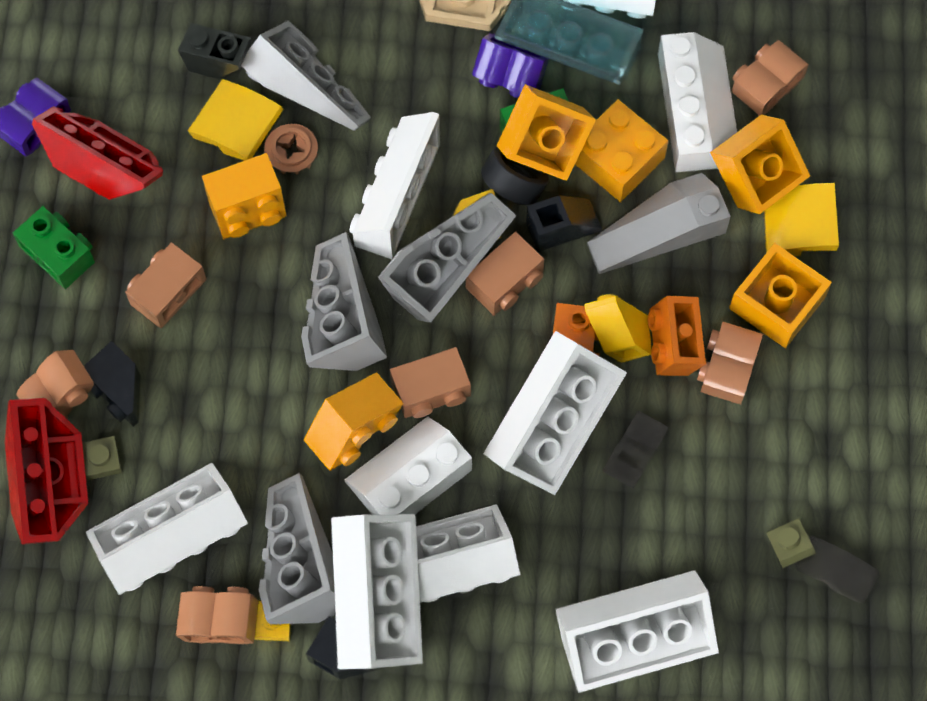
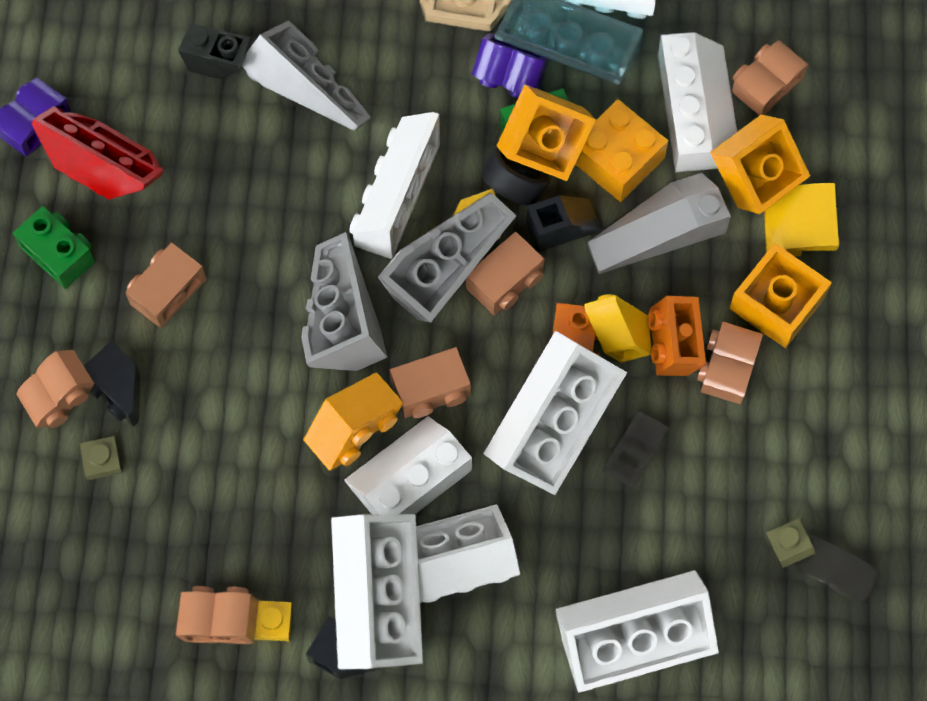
(43, 470): red wedge -> none
(166, 528): white slope -> none
(235, 120): yellow slope -> none
(245, 196): light orange brick -> none
(284, 137): nougat gear -> none
(297, 558): light grey wedge -> none

